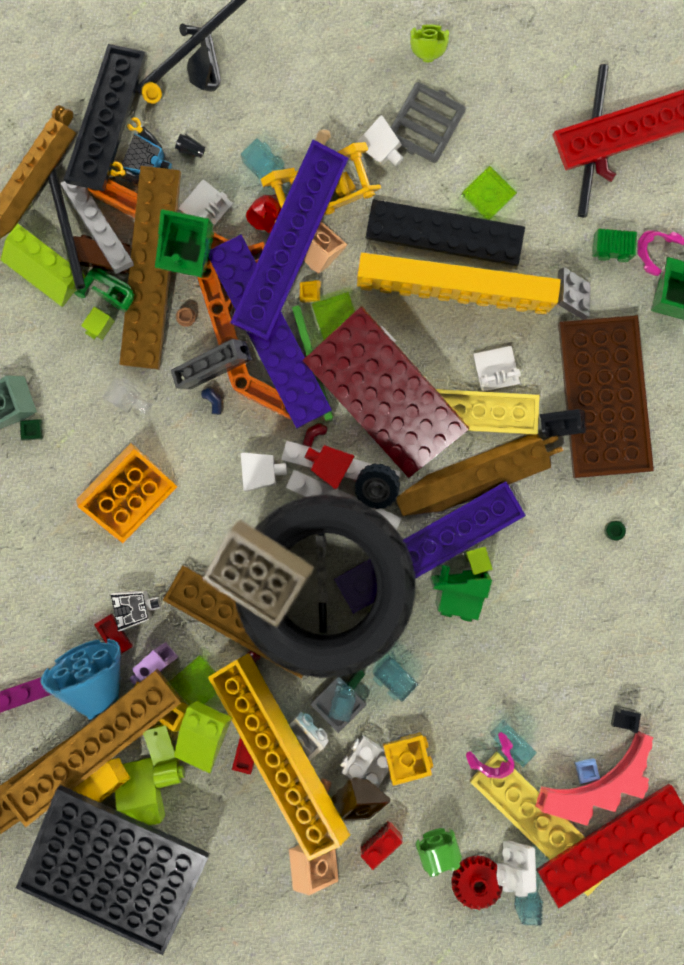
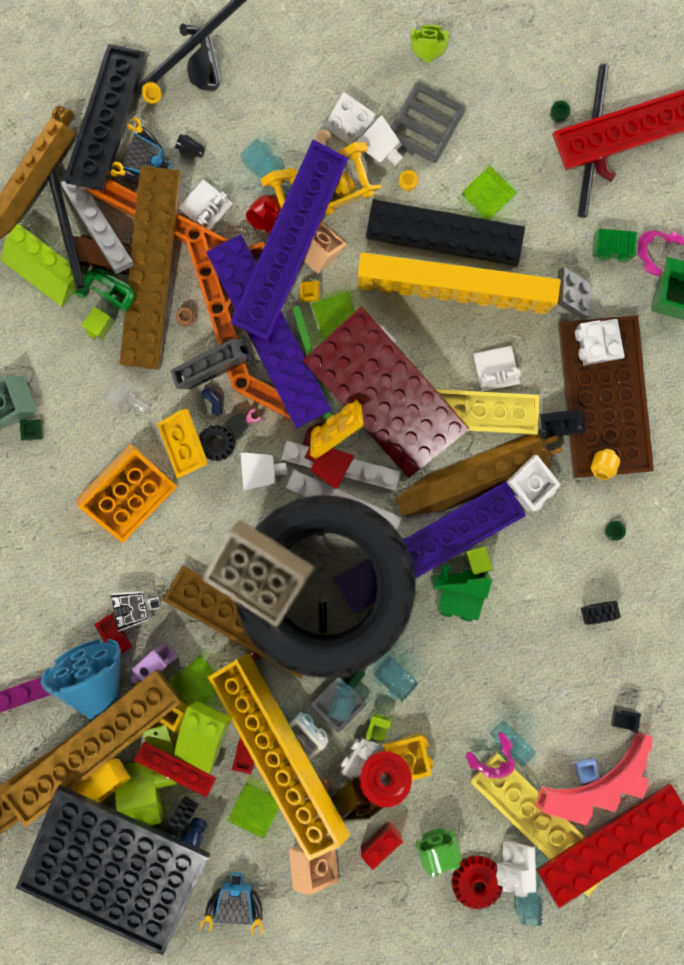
(175, 769): none -> red tile
(181, 816): none -> black tyre
(182, 443): none -> yellow plate
(183, 243): green piece -> none
(193, 835): none -> dark blue piece
(228, 442): none -> black tyre
(234, 905): none -> torso
(238, 424): none -> pearl dark grey piece
(254, 810): none -> clear neon green tile
(336, 429): none -> yellow plate
(349, 119): none -> white hinge
(377, 475): black wheel -> none
(377, 727): none -> lime panel
(398, 779): none -> red gear
(408, 180): none -> yellow tile
(533, 484): none -> white plate
(560, 111): none -> dark green tile
(599, 341): none -> white plate
(600, 612): none -> black tyre
(605, 464): none -> yellow head

